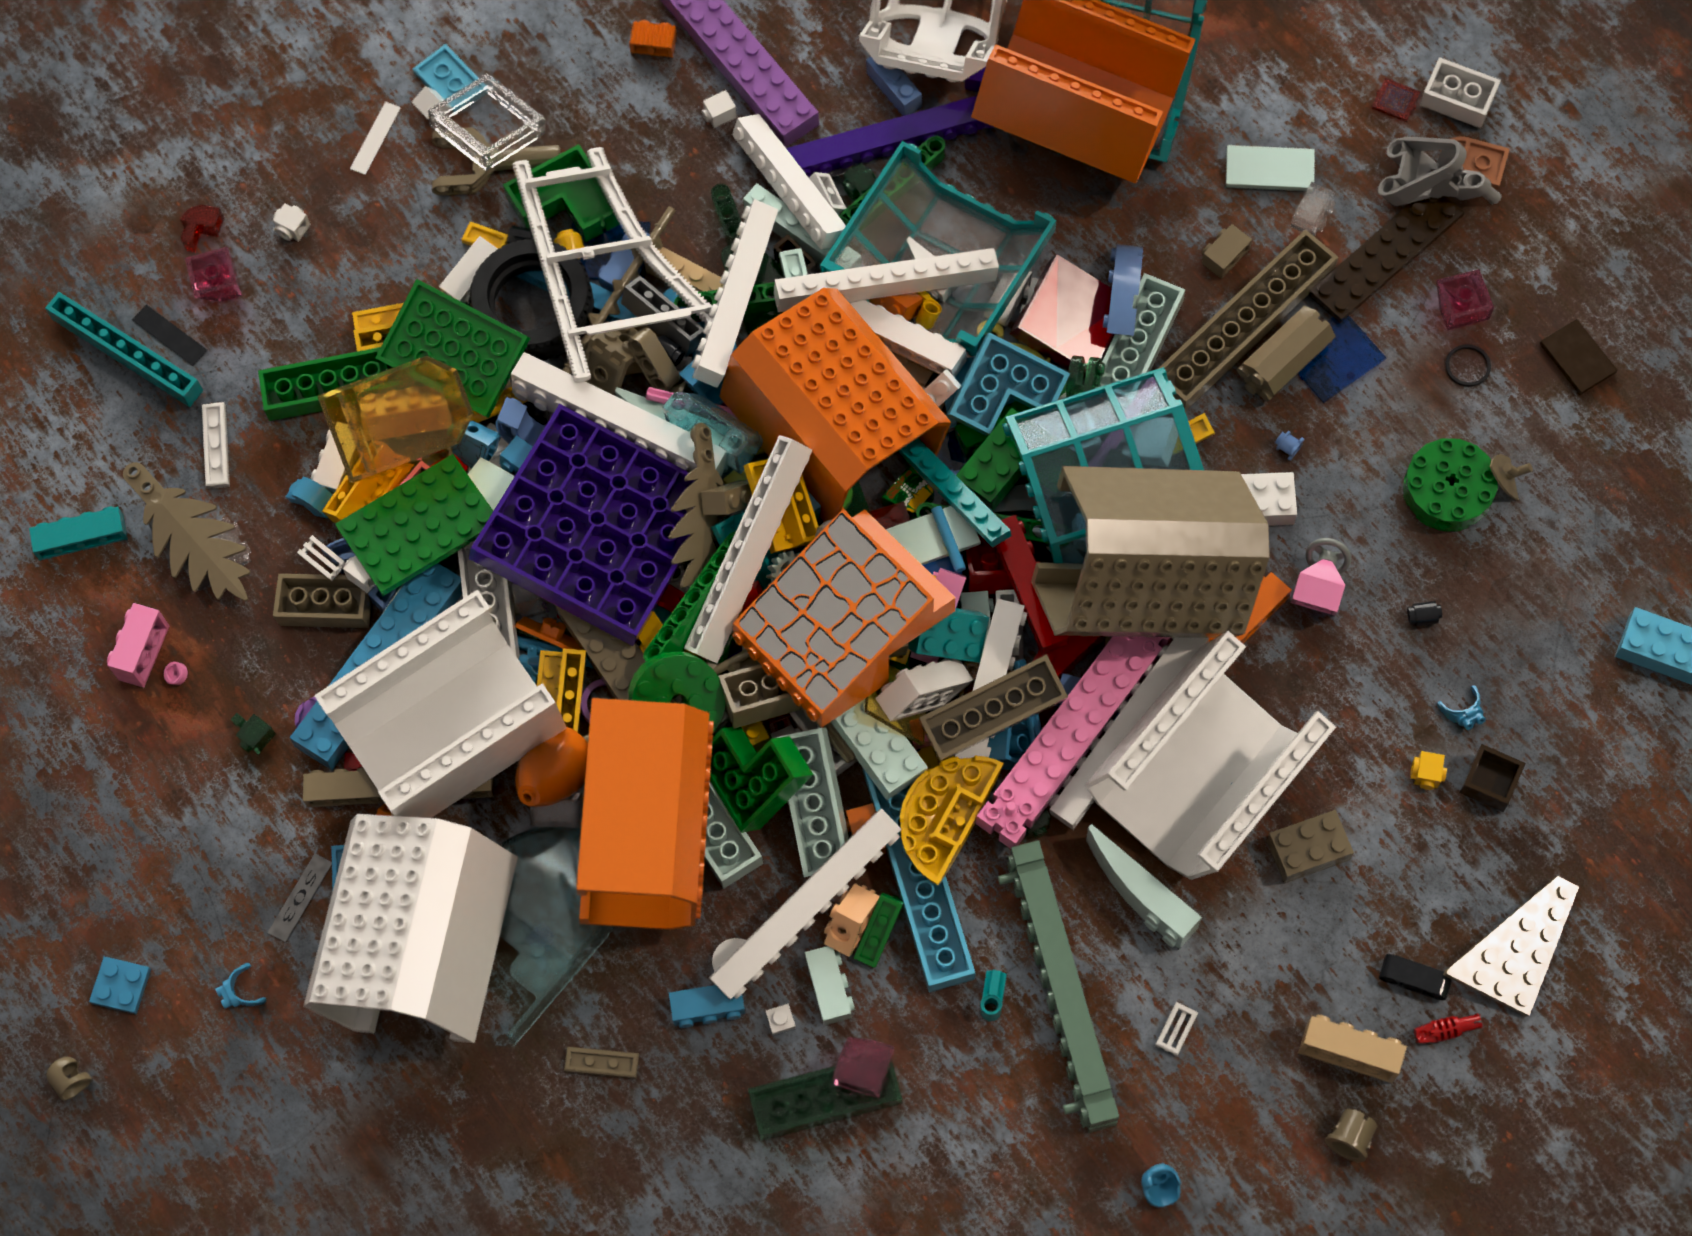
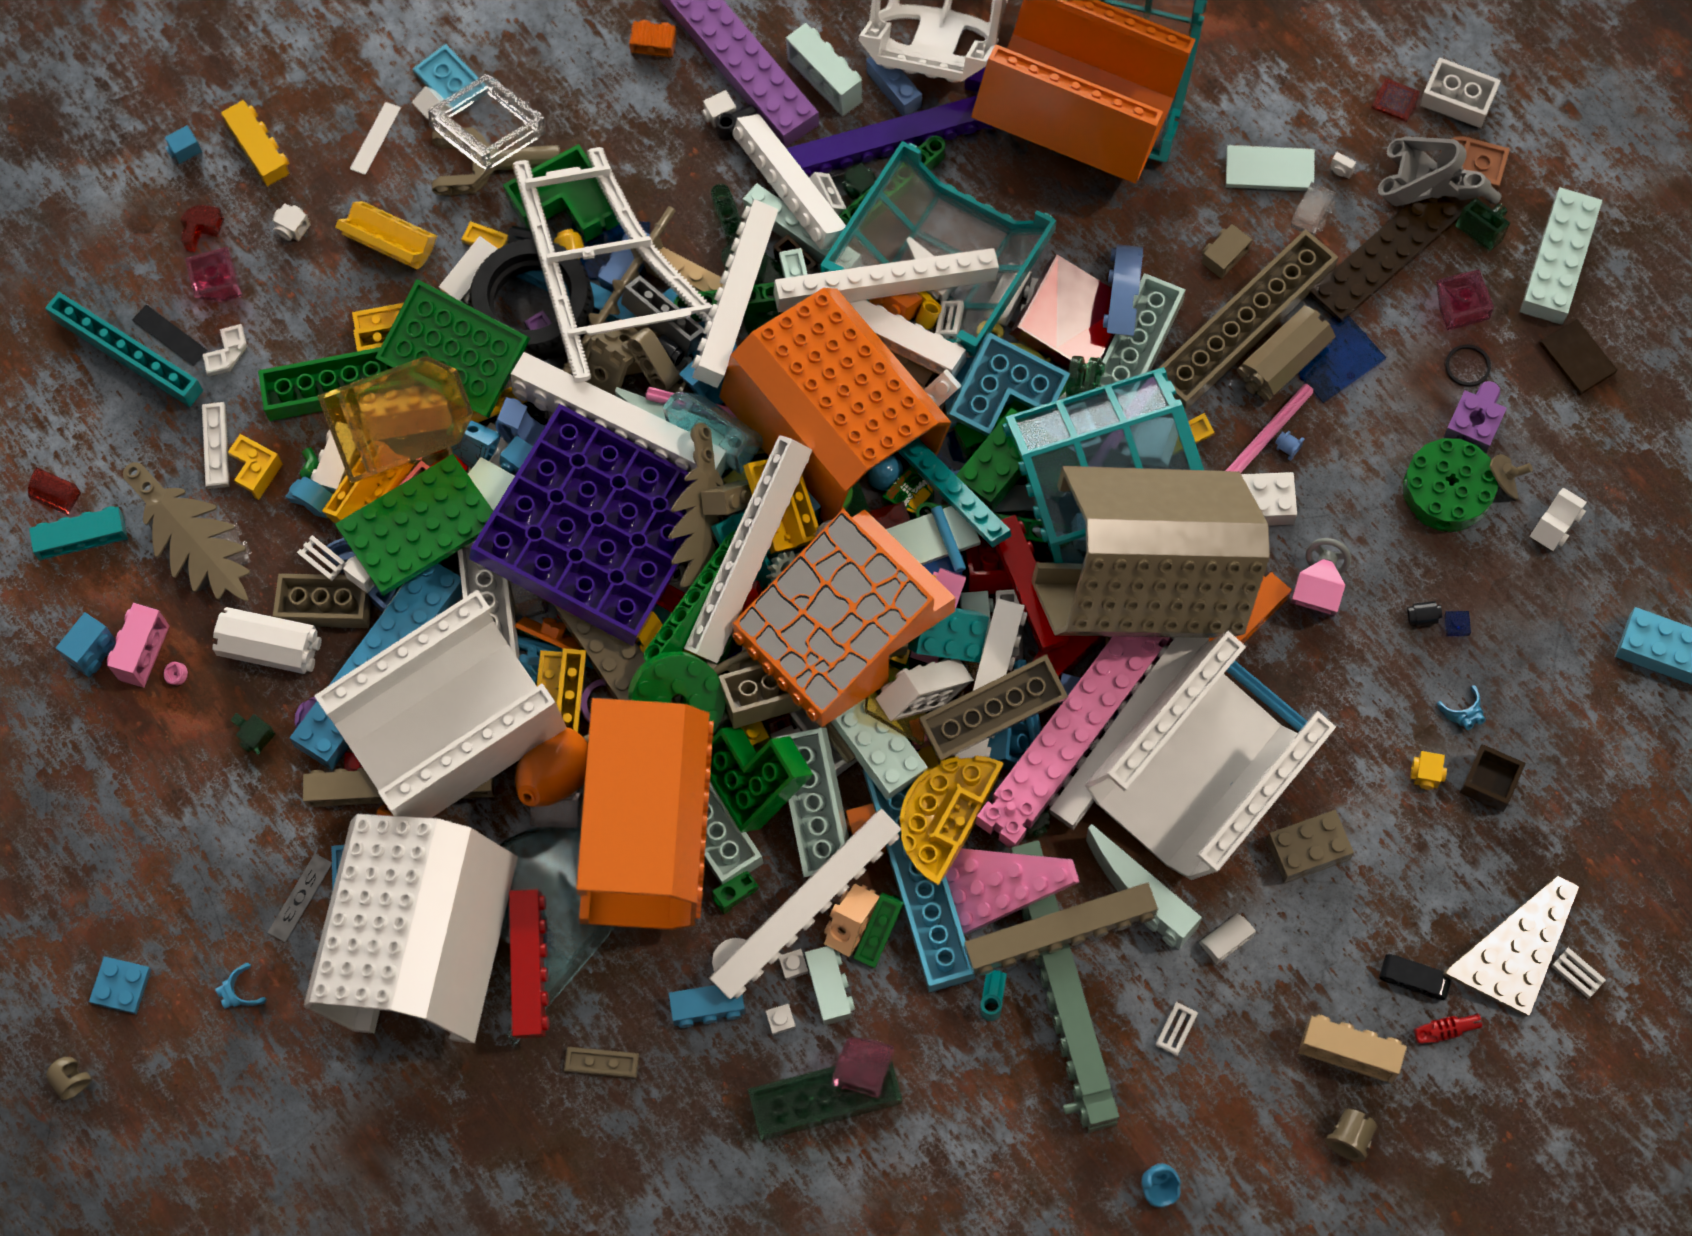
(52, 491): none -> clear red brick
(86, 645): none -> dark azure piece
(182, 145): none -> dark azure brick
(224, 359): none -> white tile
(255, 143): none -> yellow brick
(259, 467): none -> yellow panel
(266, 640): none -> white brick
(311, 463): none -> green arm
(387, 234): none -> yellow brick
(527, 964): none -> red brick
(537, 321): none -> medium lavender tile
(730, 119): none -> black piece
(734, 891): none -> green leg
(793, 964): none -> white plate
(824, 69): none -> light aqua brick
(885, 473): none -> dark azure hair
(958, 318): none -> white tile
(999, 883): none -> bright pink wing
(1061, 928): none -> dark tan brick
(1227, 938): none -> white brick
(1266, 696): none -> dark azure axle
(1271, 429): none -> bright pink axle
(1342, 165): none -> white plate
(1457, 623): none -> clear blue plate
(1477, 416): none -> medium lavender brick
(1483, 223): none -> clear green brick
(1558, 519): none -> white brick
(1561, 256): none -> light aqua brick
(1584, 966): none -> white tile

